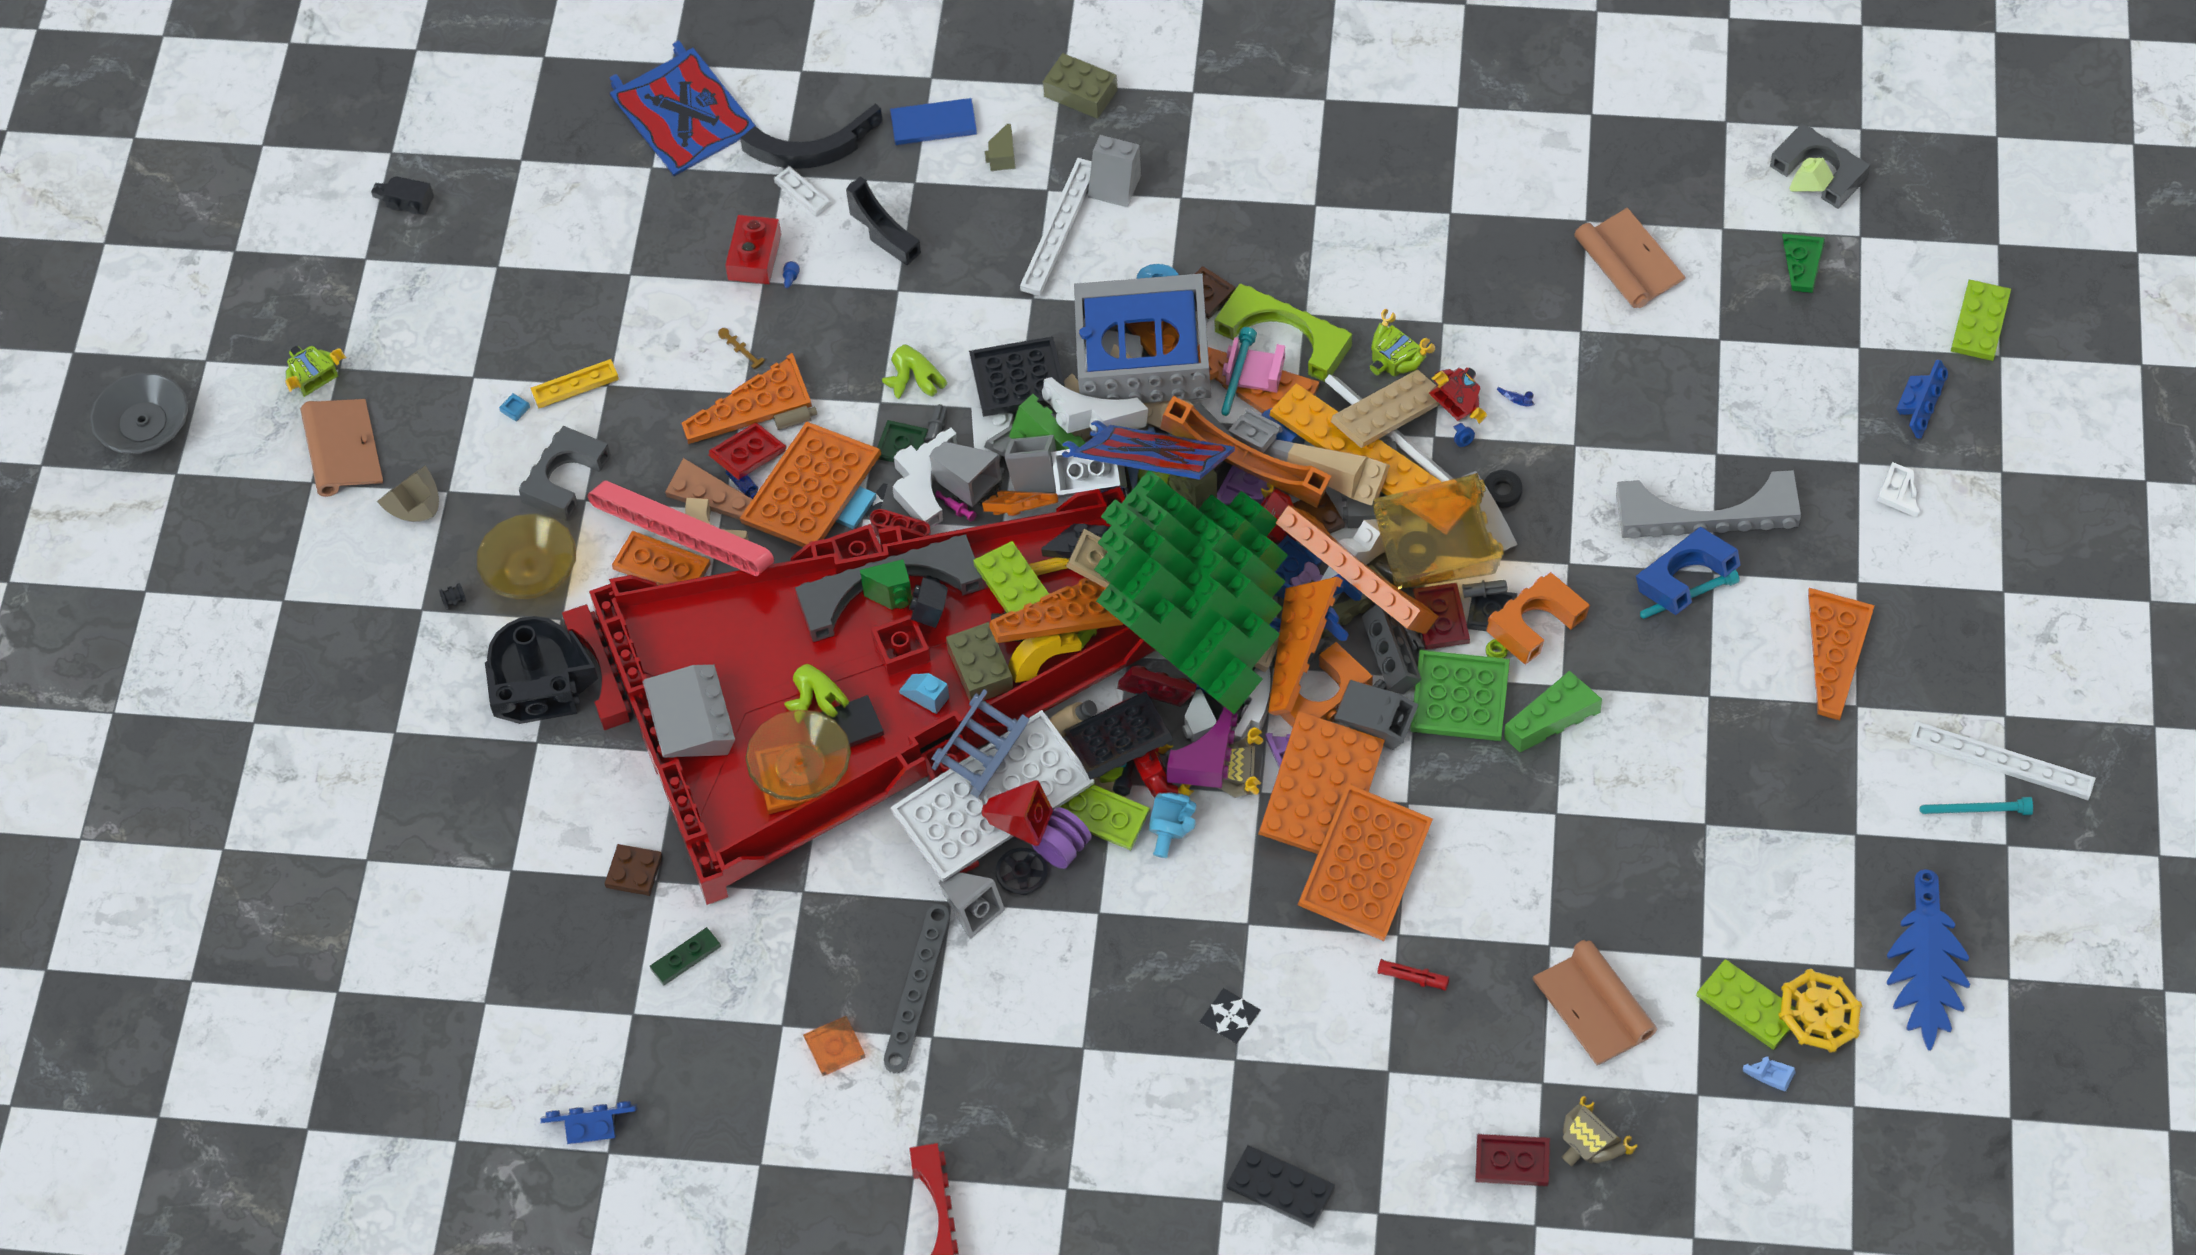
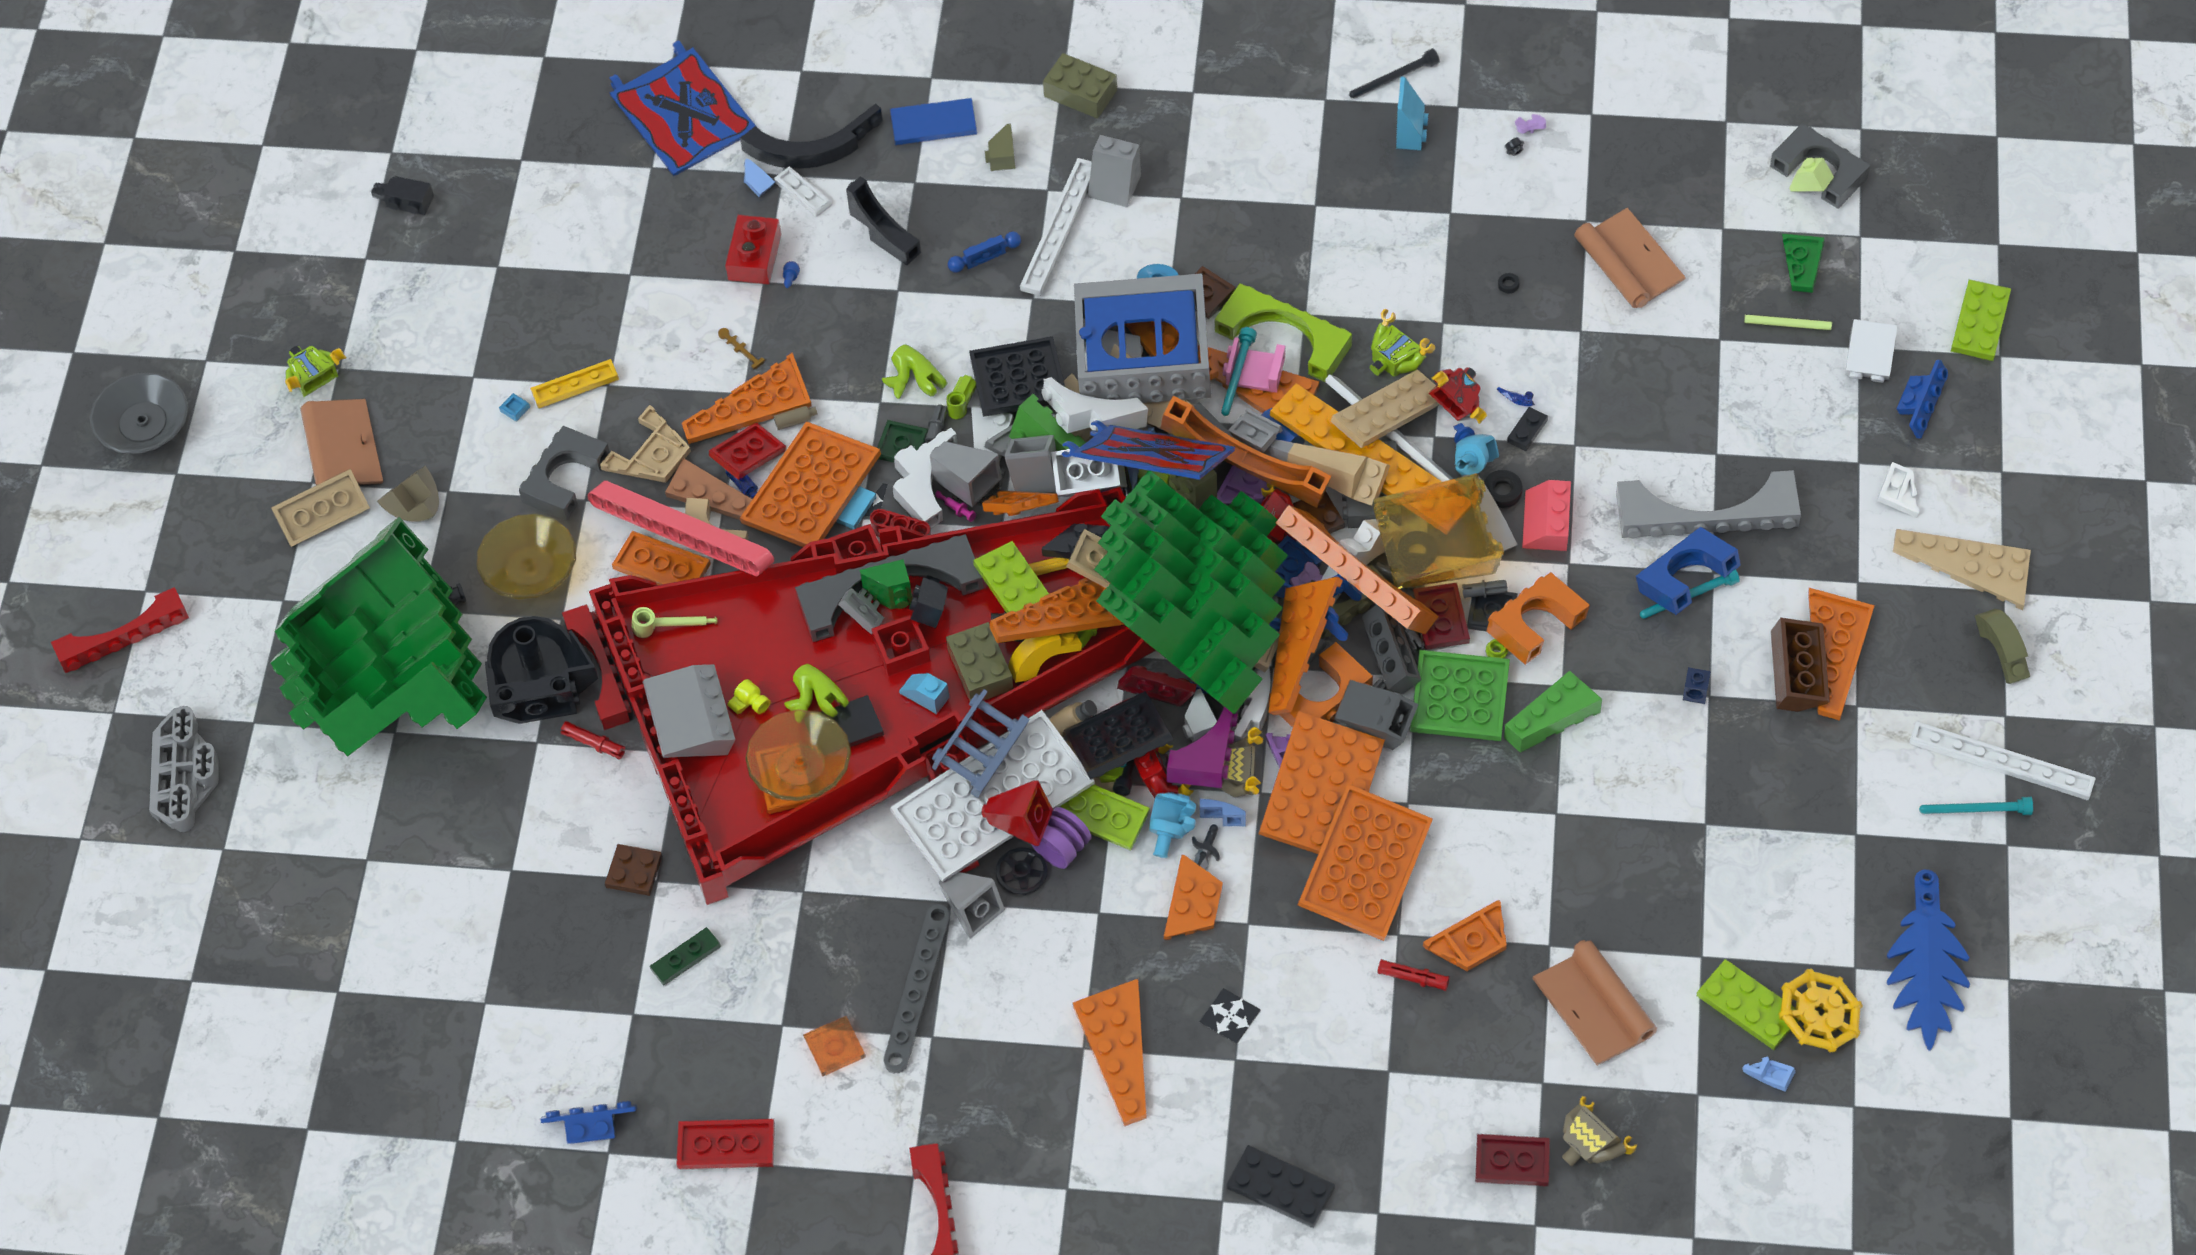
(79, 651): none -> red arch
(187, 769): none -> light grey connector
(320, 507): none -> tan plate
(378, 646): none -> green panel
(600, 743): none -> red pin
(647, 615): none -> yellowish green piece
(656, 457): none -> tan wing
(725, 1144): none -> red plate
(748, 694): none -> neon yellow piece
(756, 178): none -> light blue slope
(861, 608): none -> light grey hinge
(960, 397): none -> lime piece
(984, 252): none -> blue plate
(1114, 1035): none -> orange wing
(1193, 900): none -> orange wing
(1206, 848): none -> black piece
(1217, 809): none -> medium blue slope
(1410, 118): none -> medium azure slope
(1429, 57): none -> black piece
(1471, 939): none -> orange wing
(1474, 453): none -> medium azure piece
(1508, 289): none -> black piece
(1514, 146): none -> black plate
(1527, 428): none -> black plate
(1537, 122): none -> lavender piece
(1547, 516): none -> coral slope
(1696, 685): none -> dark blue brick
(1788, 322): none -> yellowish green piece
(1799, 665): none -> reddish brown slope
(1870, 350): none -> white slope
(1976, 564): none -> tan wing
(2005, 637): none -> olive arch

